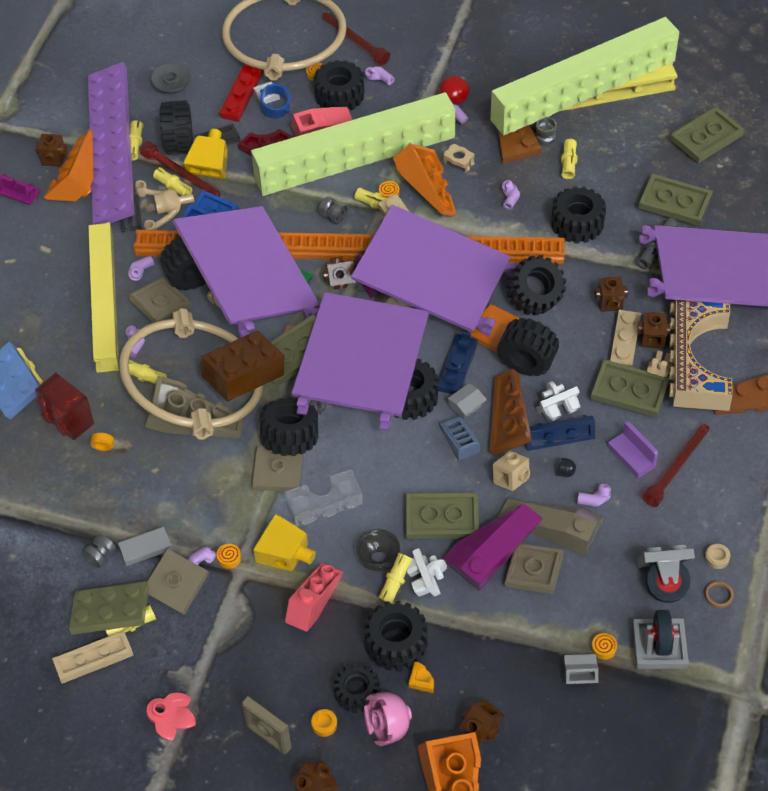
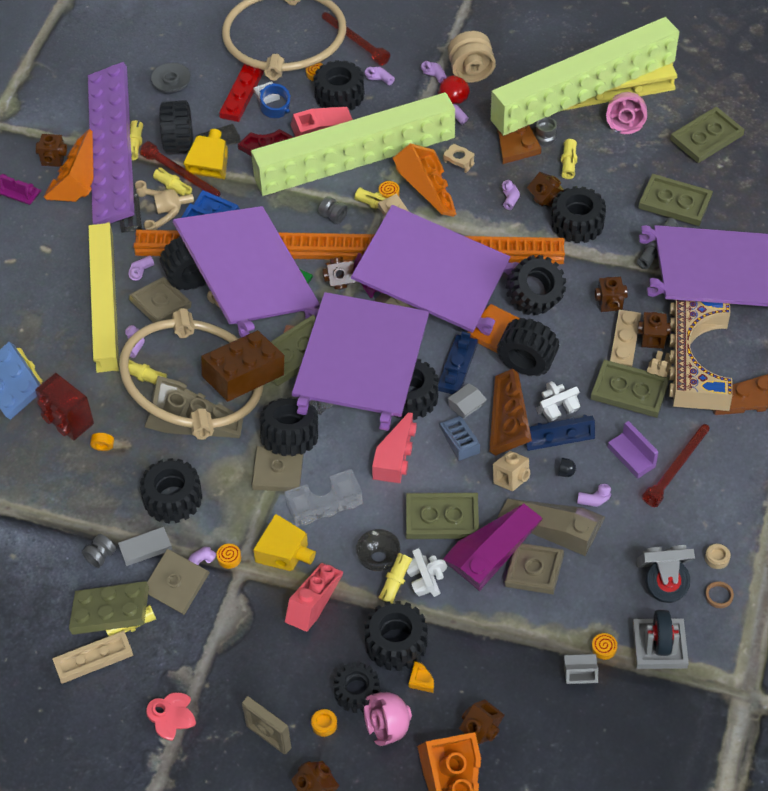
(168, 475): none -> black tyre
(391, 453): none -> coral slope
(433, 69): none -> lavender arm
(471, 56): none -> tan wheel
(545, 188): none -> reddish brown brick
(626, 112): none -> bright pink cylinder

